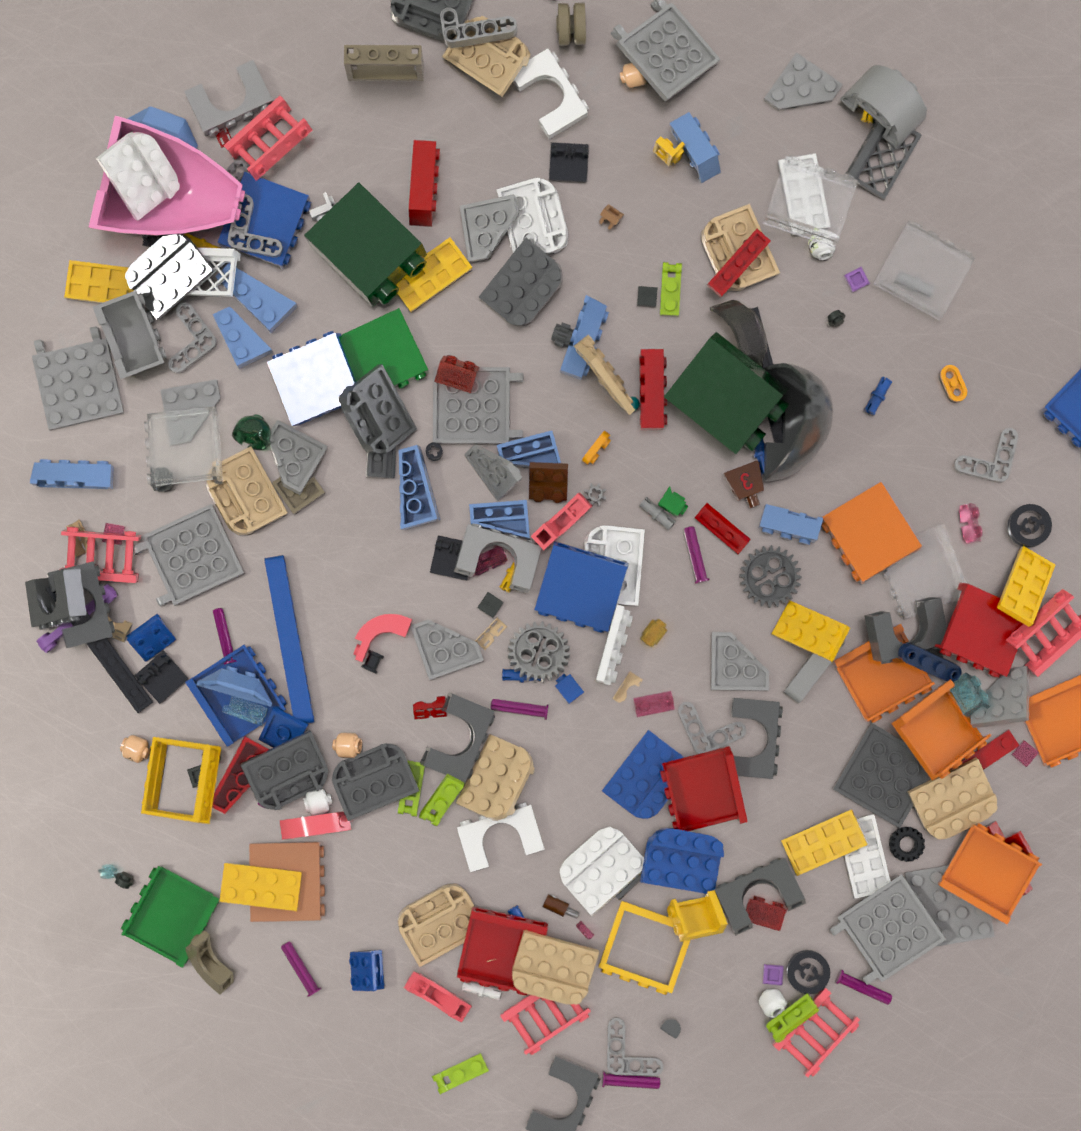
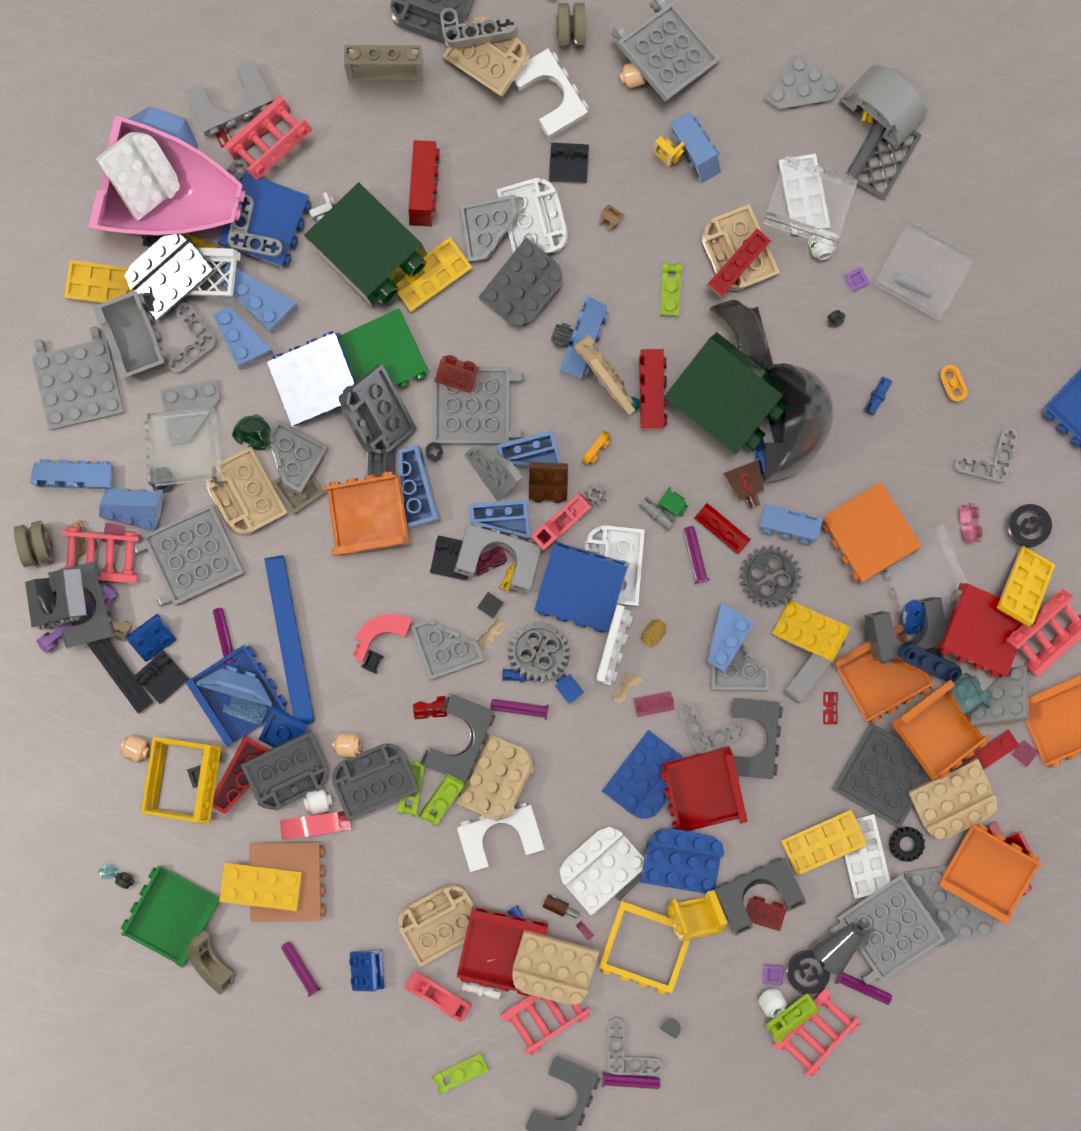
(32, 544): none -> dark tan wheel
(132, 508): none -> medium blue wedge
(367, 514): none -> orange panel
(647, 296): pearl dark grey tile -> none
(728, 636): none -> medium blue wedge
(829, 705): none -> red piece
(839, 947): none -> dark grey cone
(913, 616): none -> blue plate

